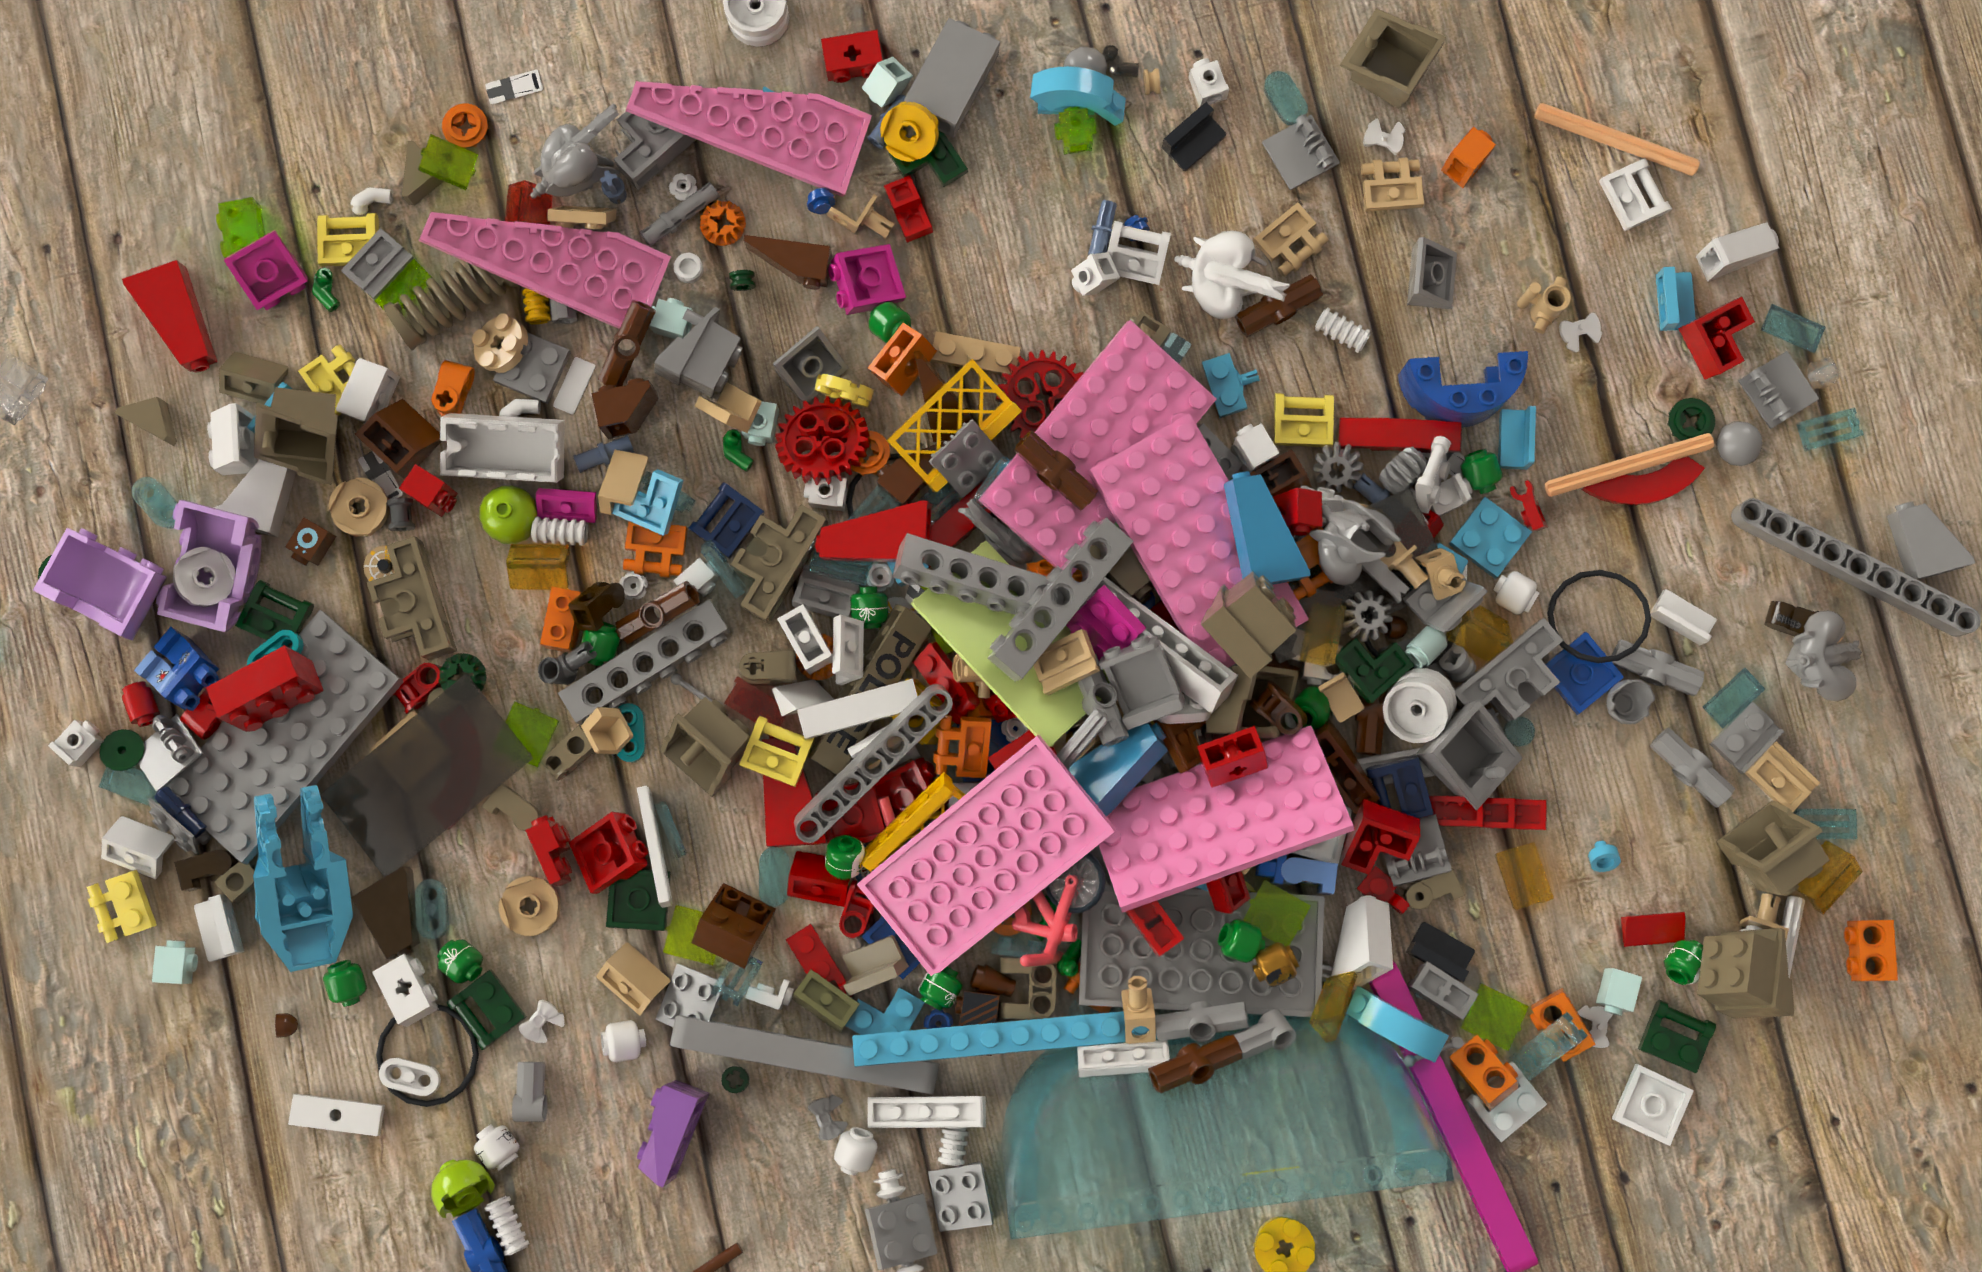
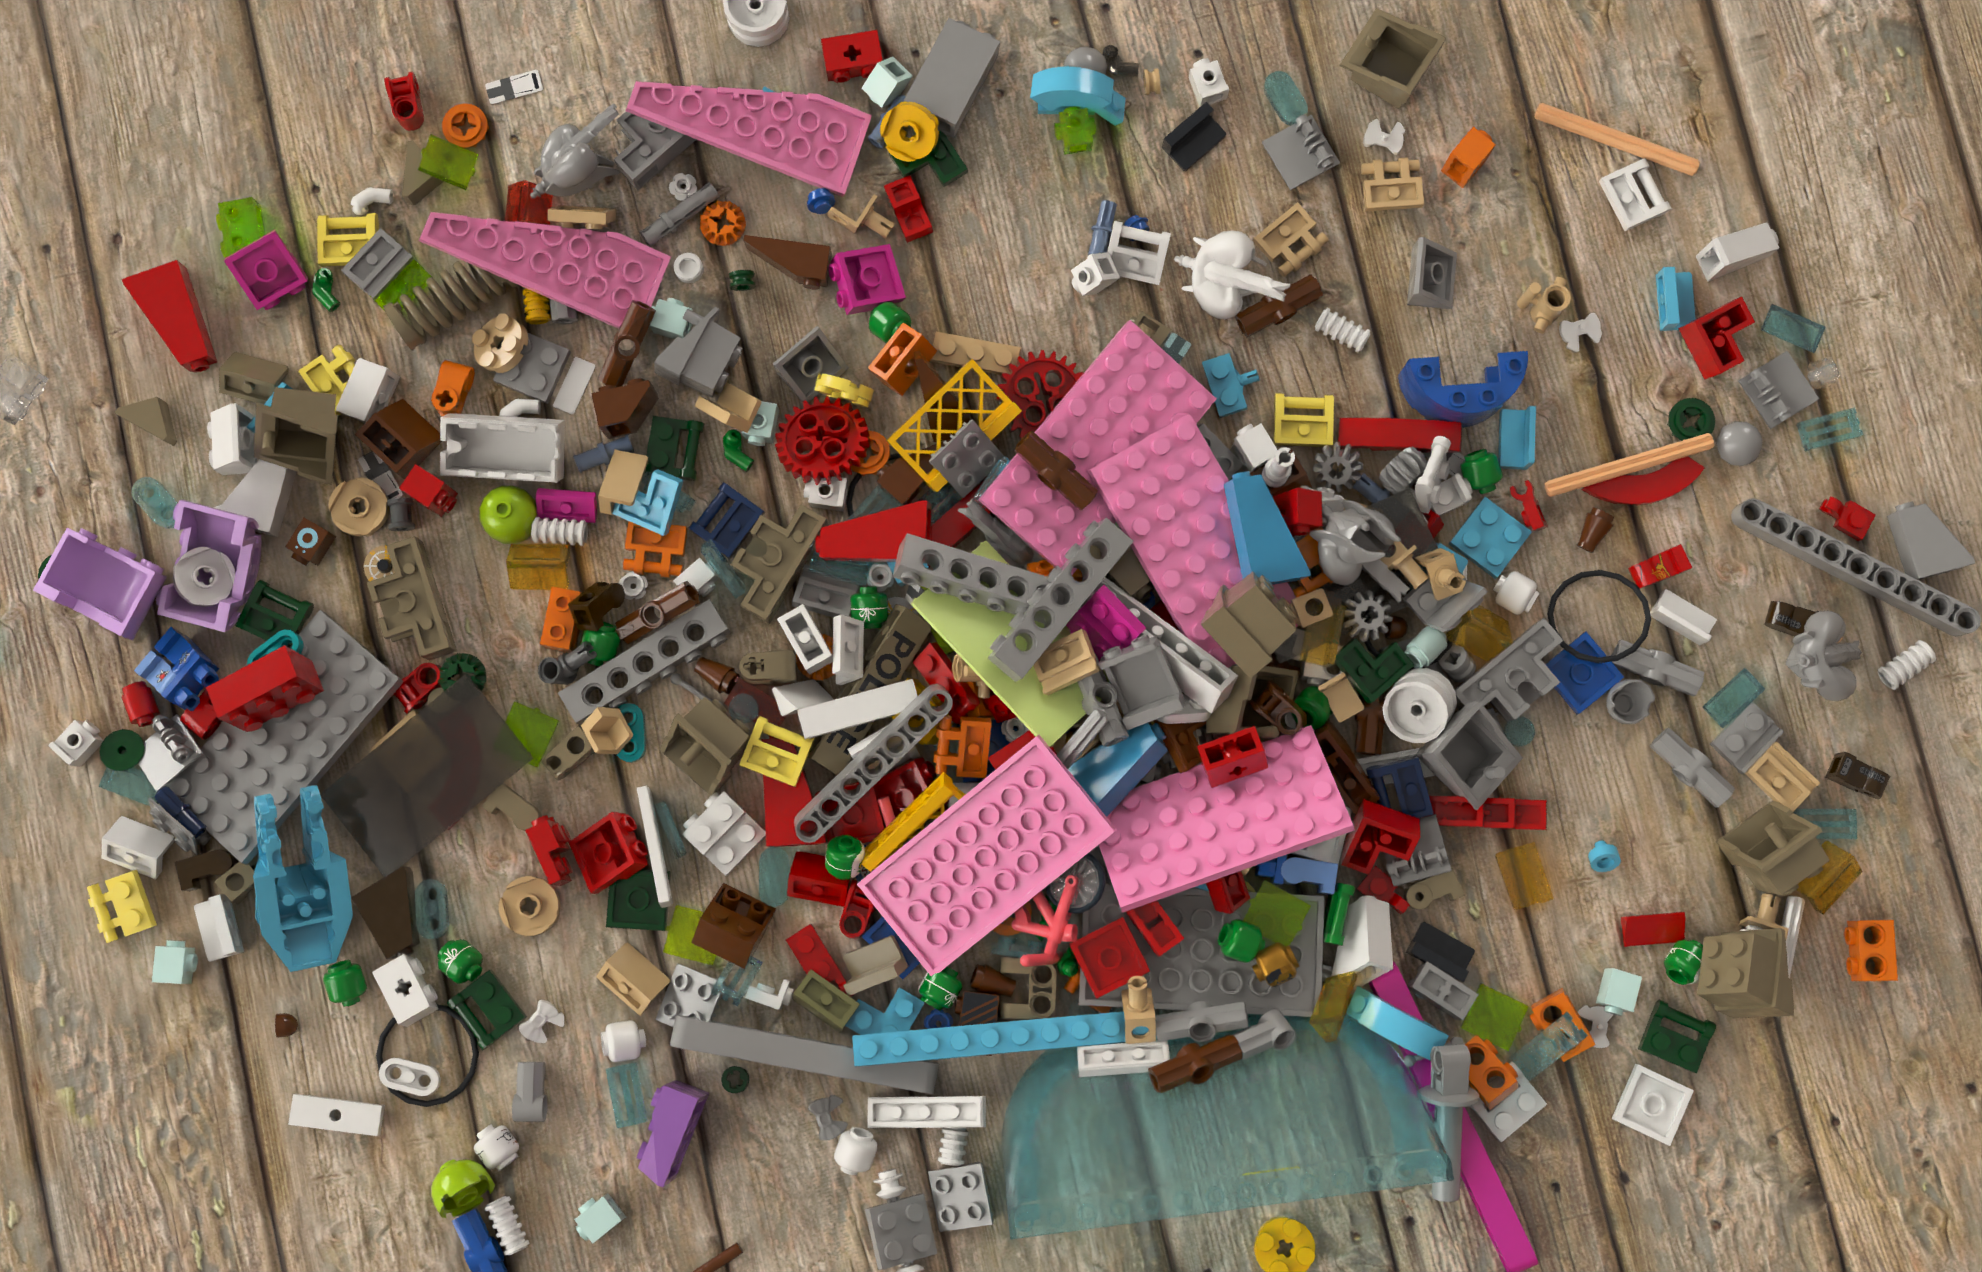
(405, 96): none -> red piece
(598, 1218): none -> light aqua brick
(613, 187): sand blue axle -> none
(627, 1096): none -> clear light blue tile
(664, 446): none -> dark green plate
(716, 674): none -> reddish brown cone
(723, 832): none -> white plate
(744, 708): none -> clear light blue plate
(1109, 957): none -> red plate
(1278, 468): none -> white pin
(1302, 617): none -> tan bracket
(1336, 913): none -> green plate
(1449, 1094): none -> light grey piece
(1595, 528): none -> reddish brown cone
(1660, 567): none -> red leg
(1851, 517): none -> red plate
(1857, 775): none -> dark brown leg
(1907, 664): none -> white piece

